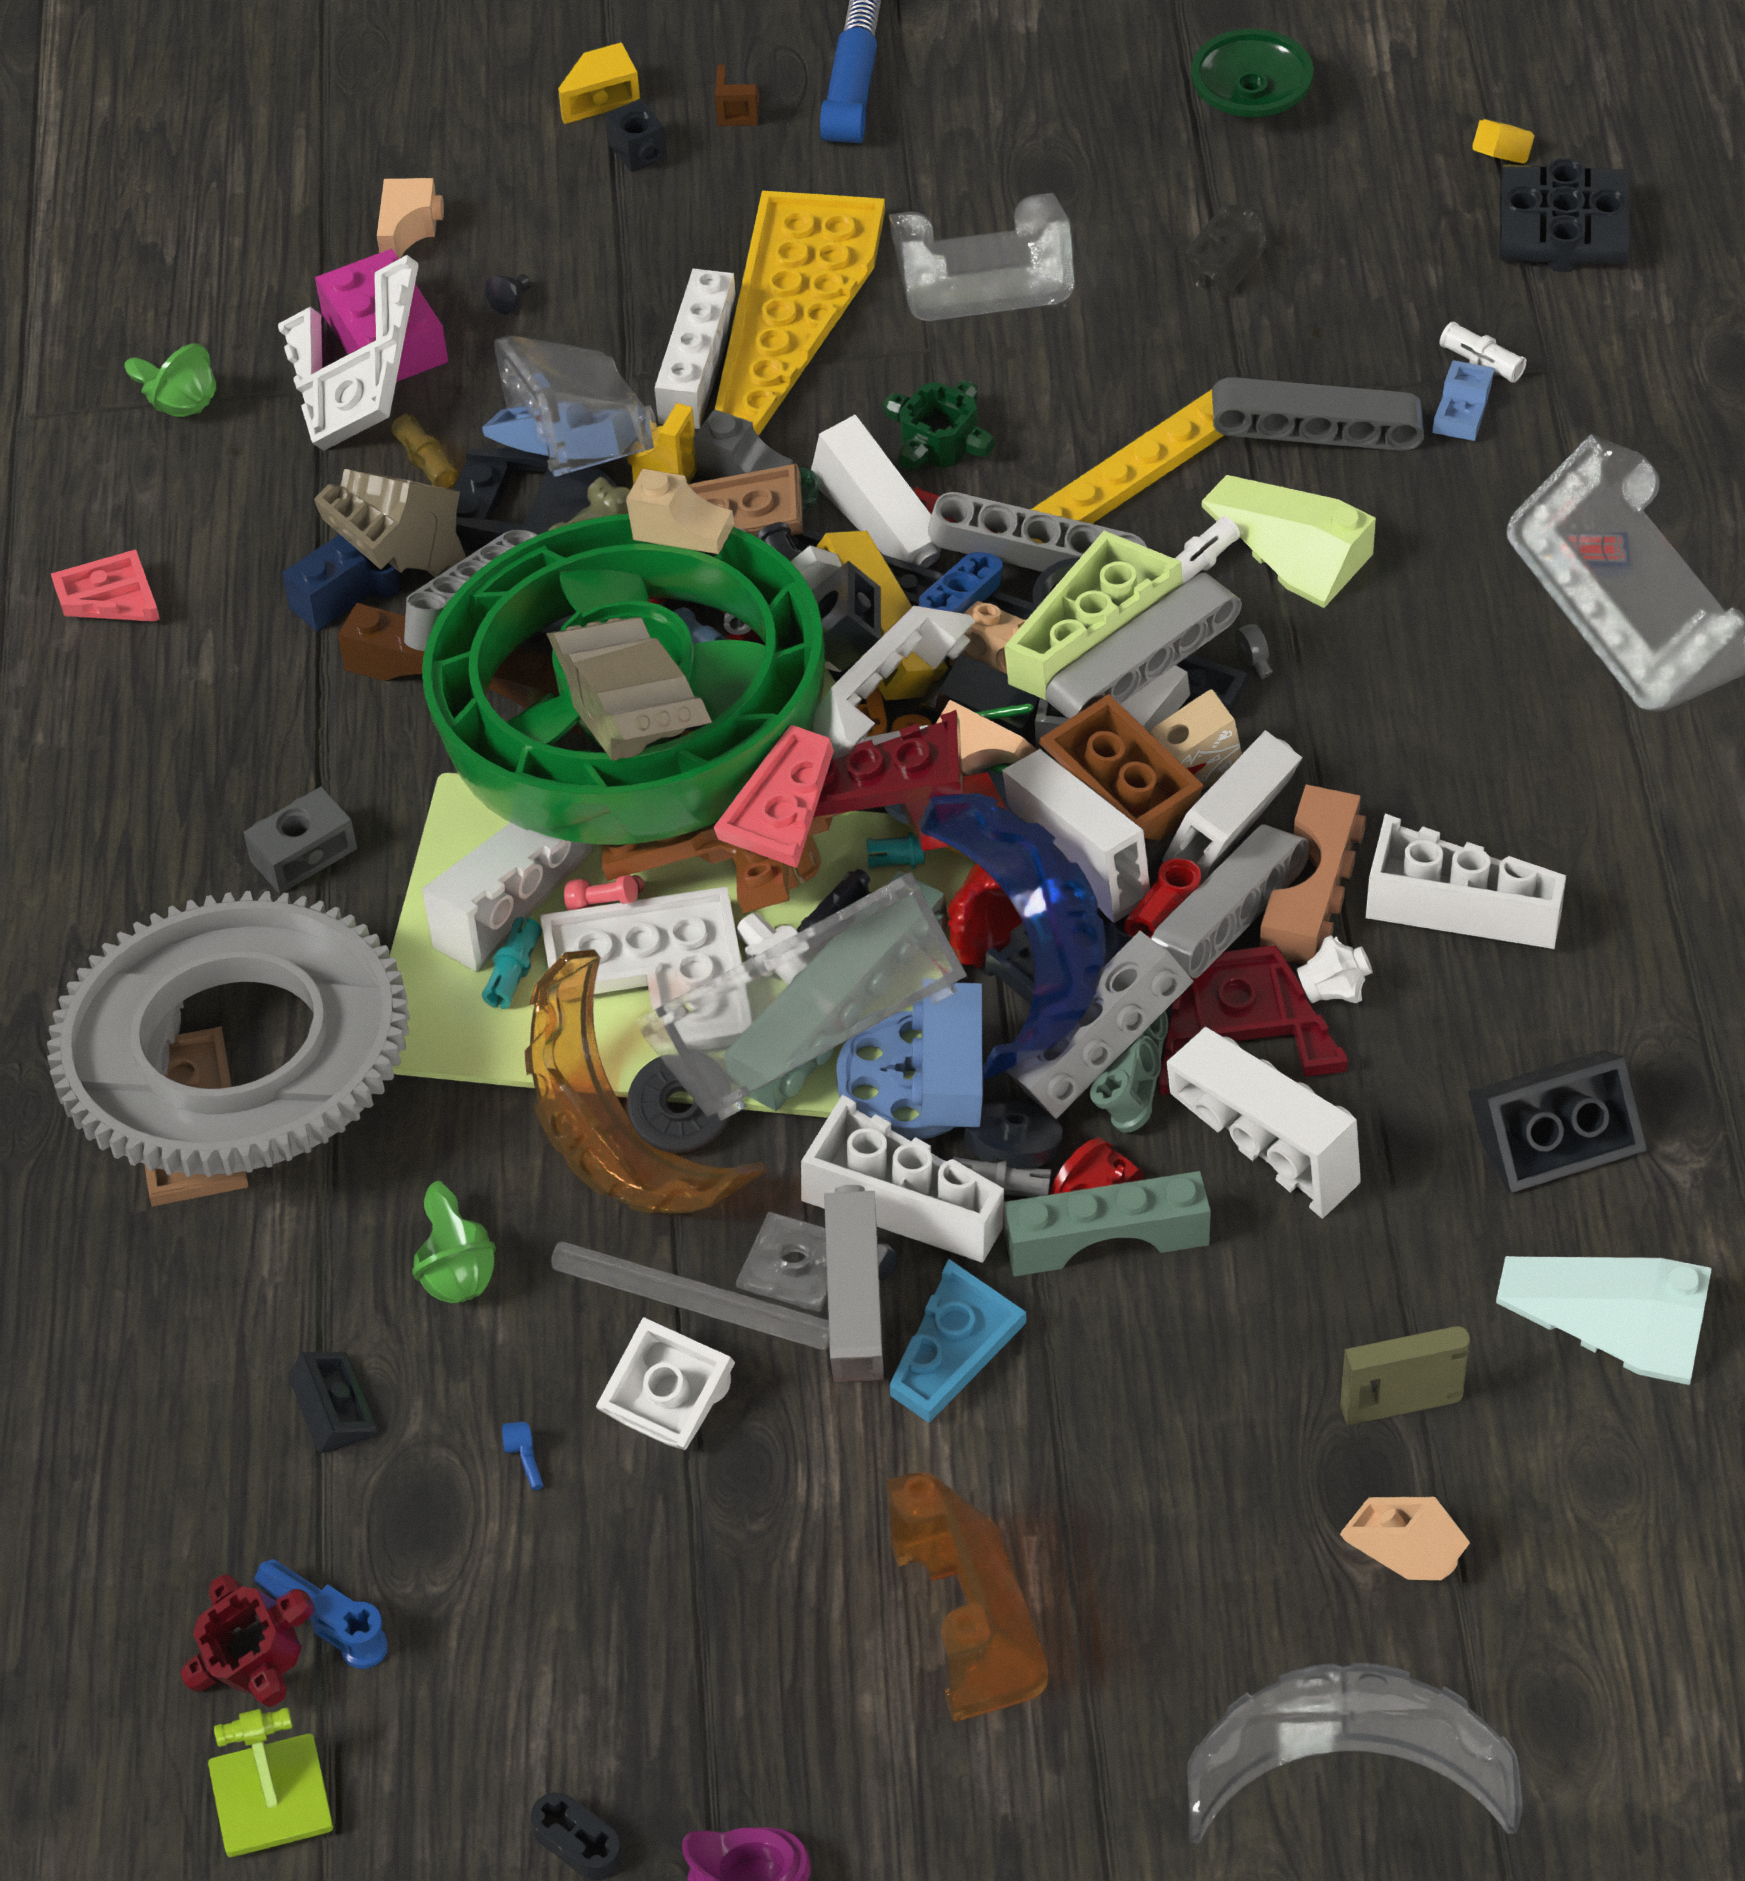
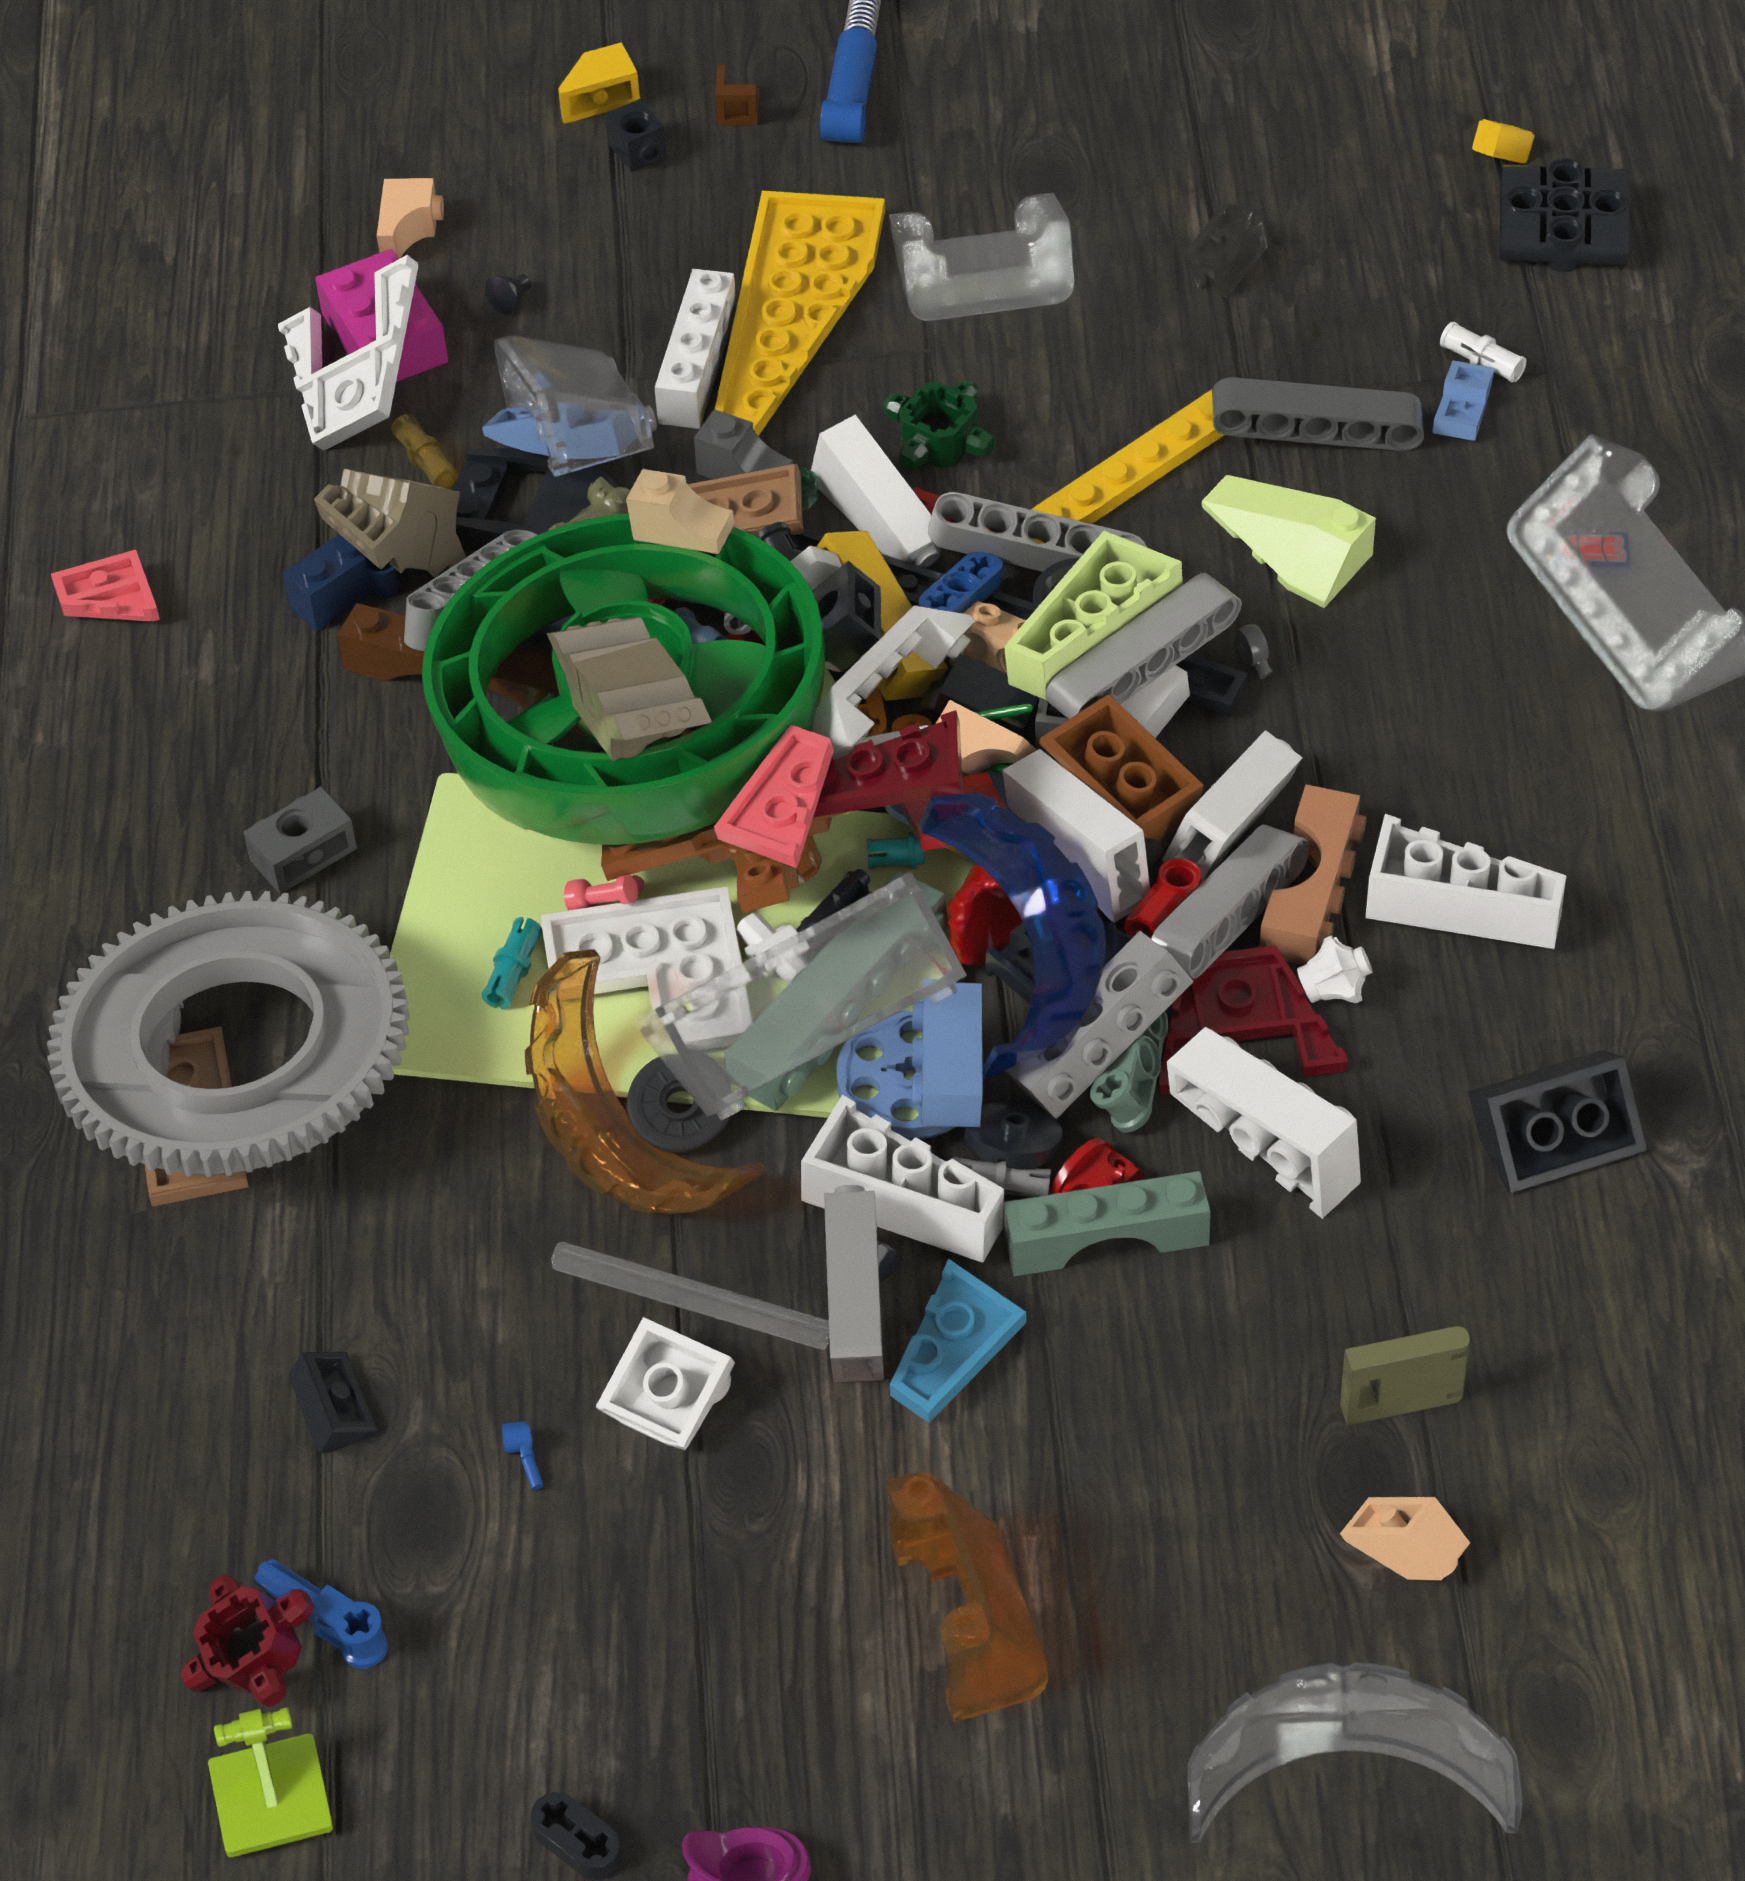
(181, 384): bright green piece -> none
(457, 1255): bright green piece -> none
(500, 880): white wedge -> none
(672, 446): yellow arch -> none
(771, 1276): clear piece -> none
(1201, 738): tan torso -> none
(1217, 538): white pin -> none
(1252, 73): dark green dish -> none
(1625, 1306): light aqua wedge -> none

